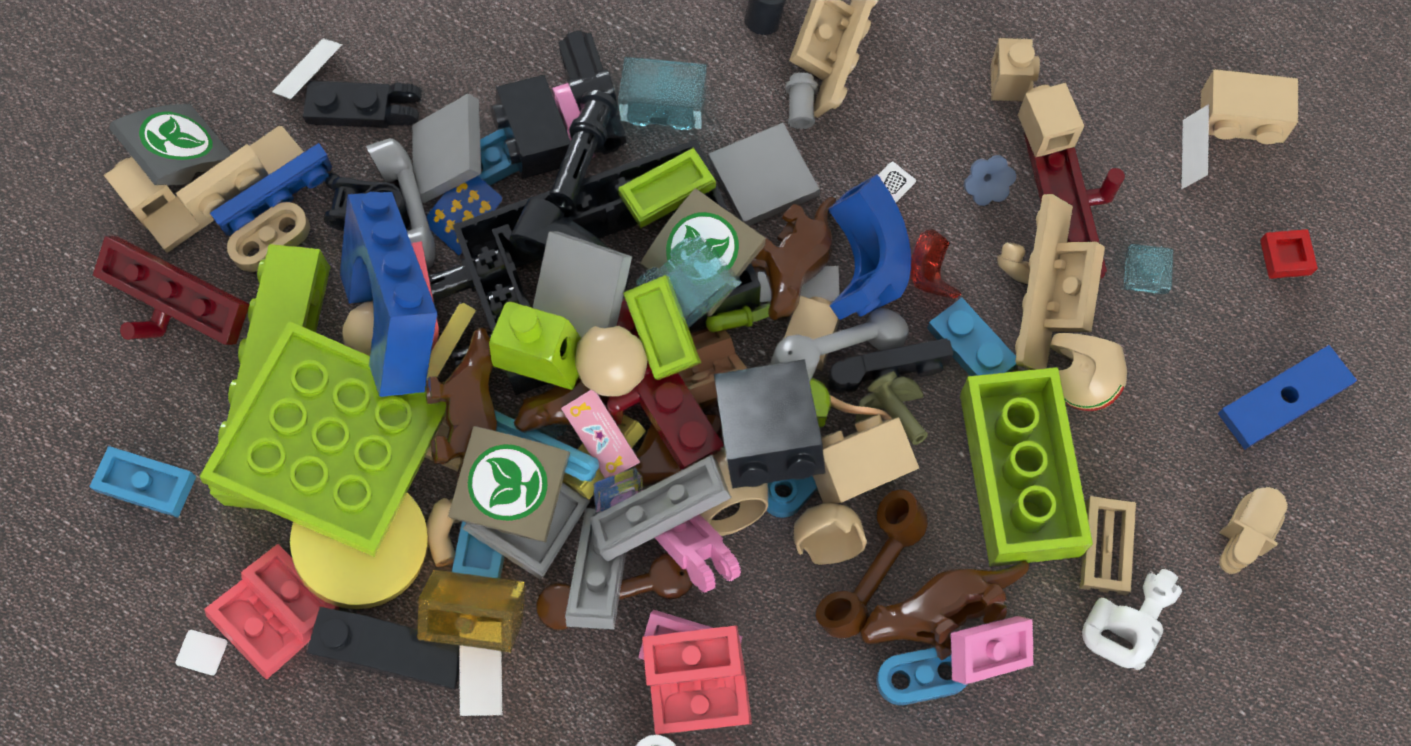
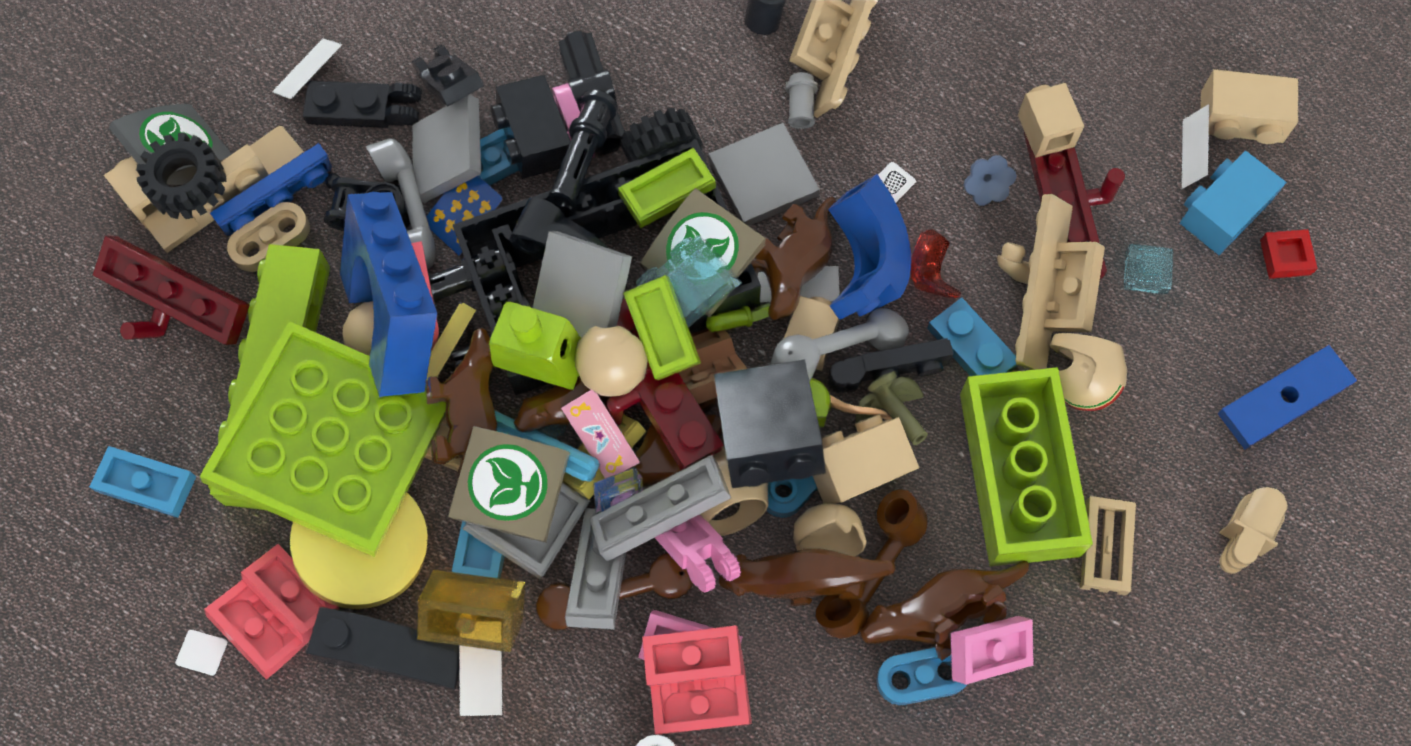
(169, 158): none -> black tyre
(438, 533): tan arm -> none
(447, 76): none -> black hinge
(658, 134): none -> black tyre
(662, 93): clear light blue brick -> none
(806, 575): none -> reddish brown animal
(1013, 69): tan brick -> none
(1133, 625): white piece -> none
(1231, 202): none -> dark azure brick

